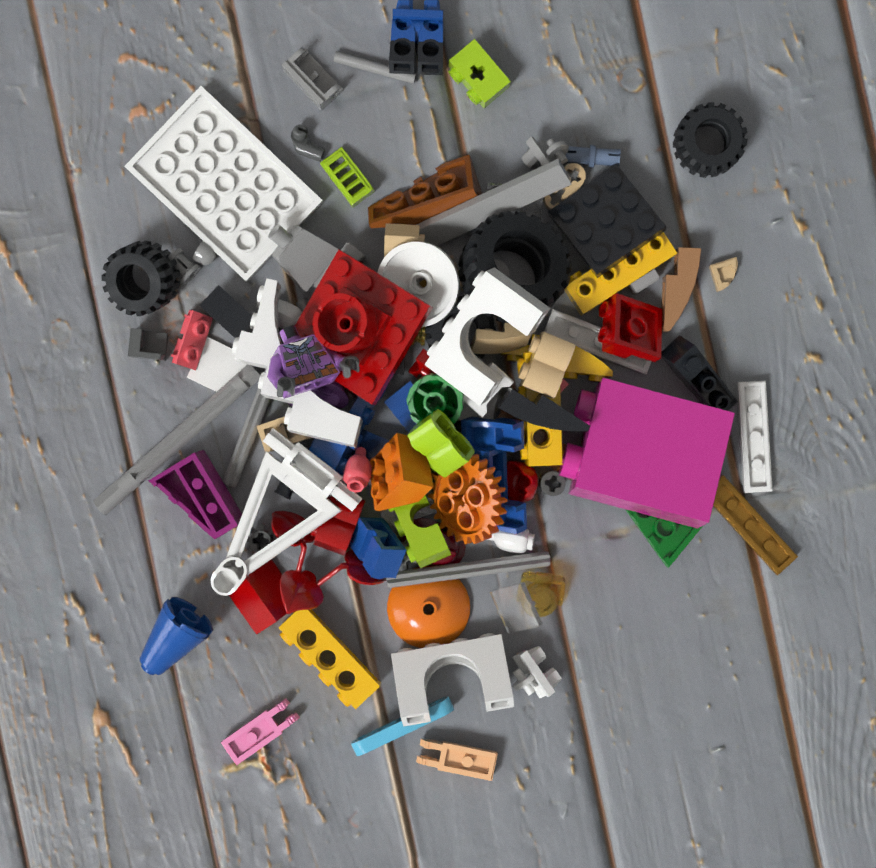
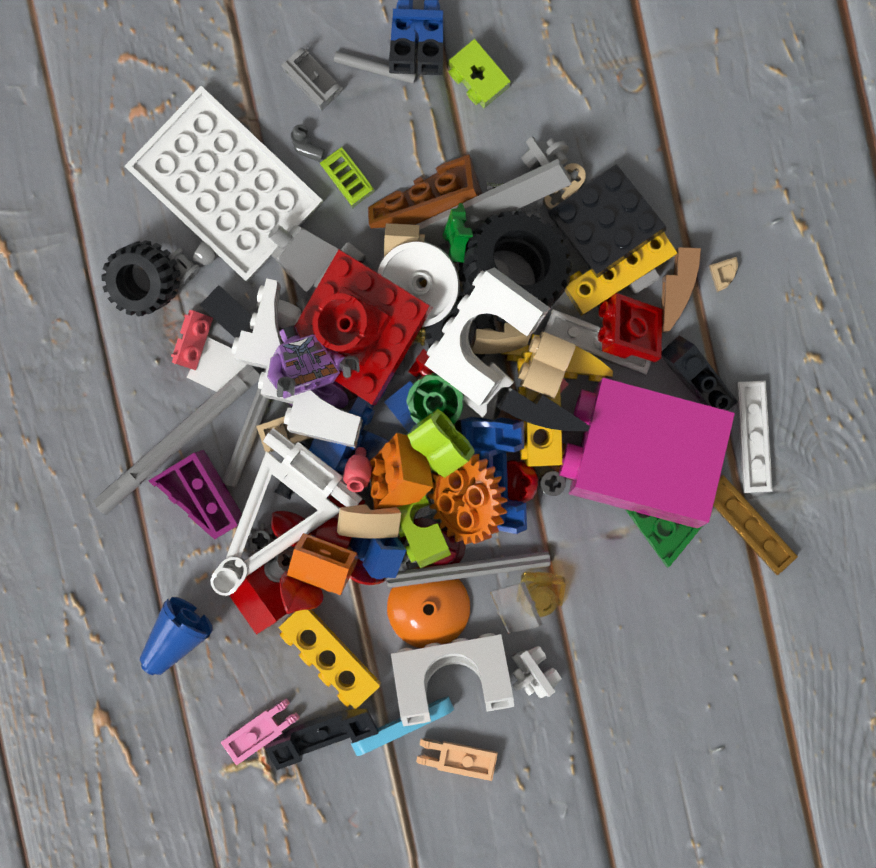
(147, 344): dark grey panel -> none
(278, 565): none -> dark grey bush
(319, 733): none -> black slope
(322, 564): none -> orange slope
(366, 523): none -> tan slope
(457, 233): none -> green piece
(514, 542): white plant -> none
(593, 156): sand blue pin -> none
(726, 124): black tyre -> none

